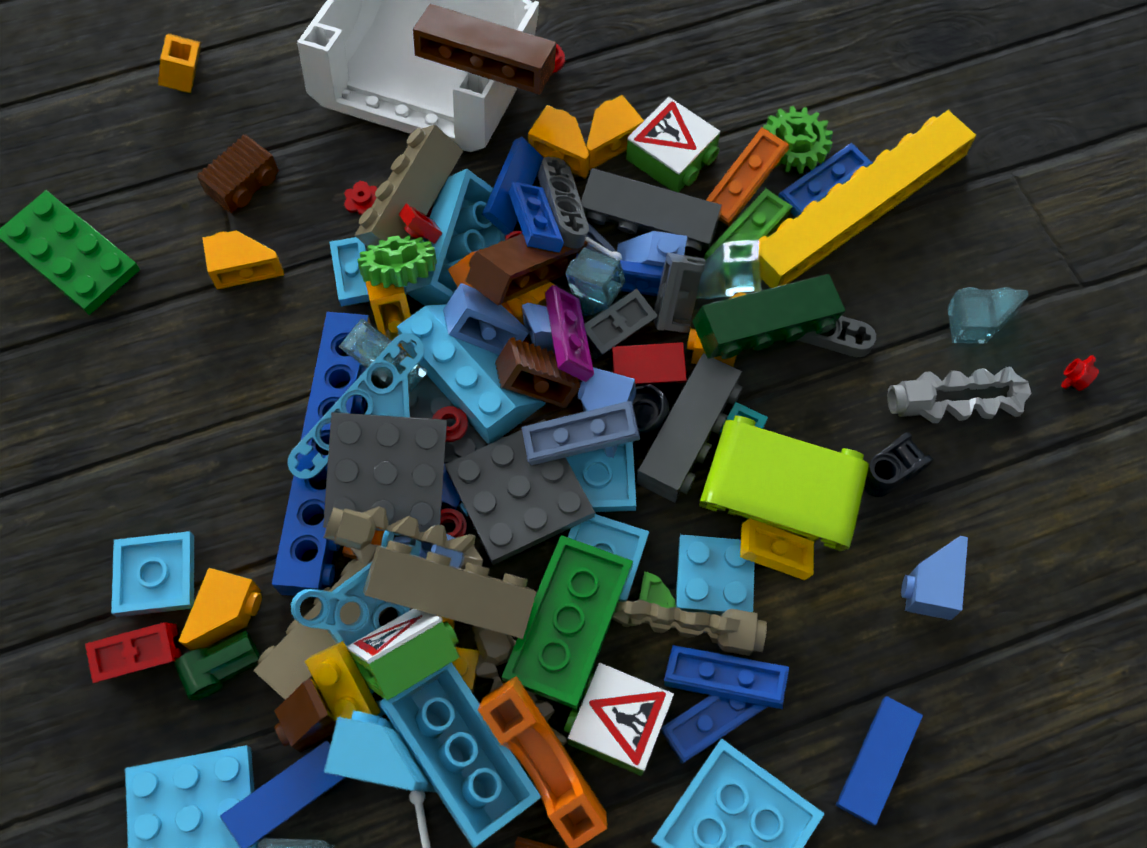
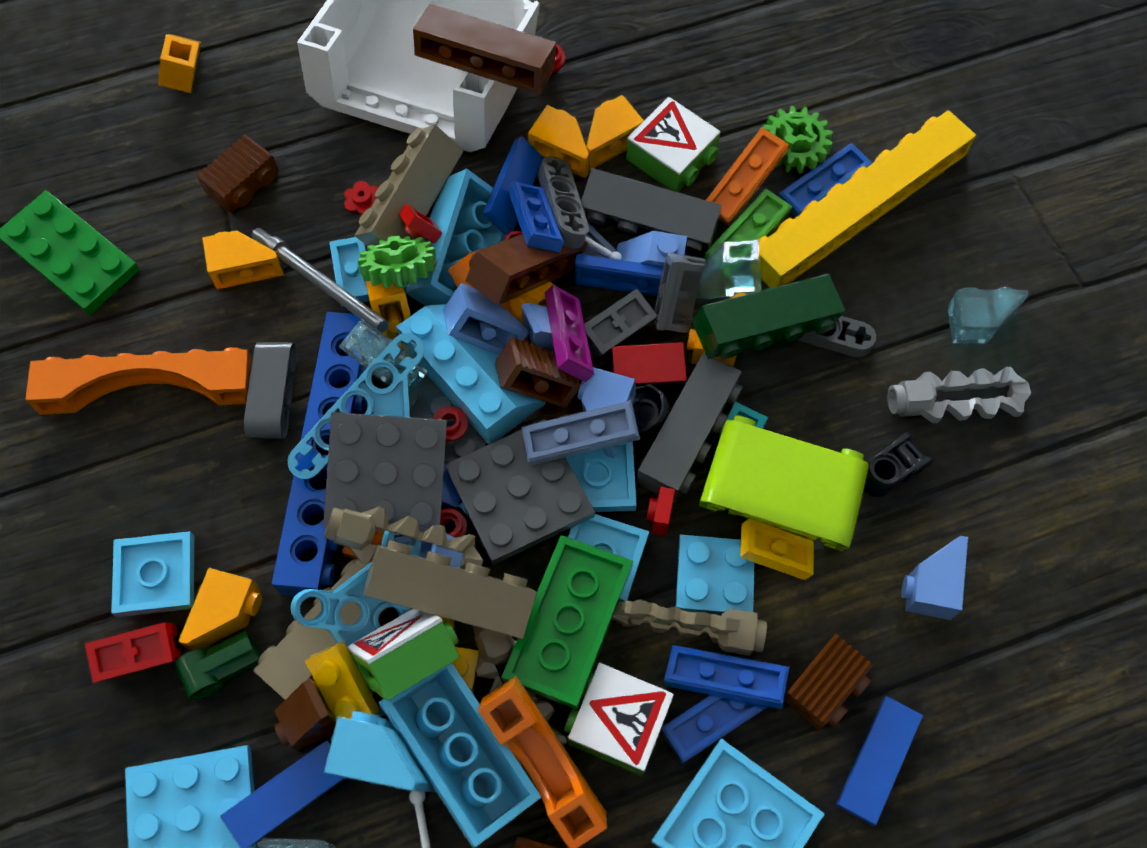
(71, 384): none -> orange arch
(270, 390): none -> dark grey beam
(319, 279): none -> dark grey bar
(595, 280): clear light blue slope -> none
(655, 591): bright green tile -> none
(660, 511): none -> red plate
(828, 683): none -> reddish brown brick
(1080, 373): red plate -> none

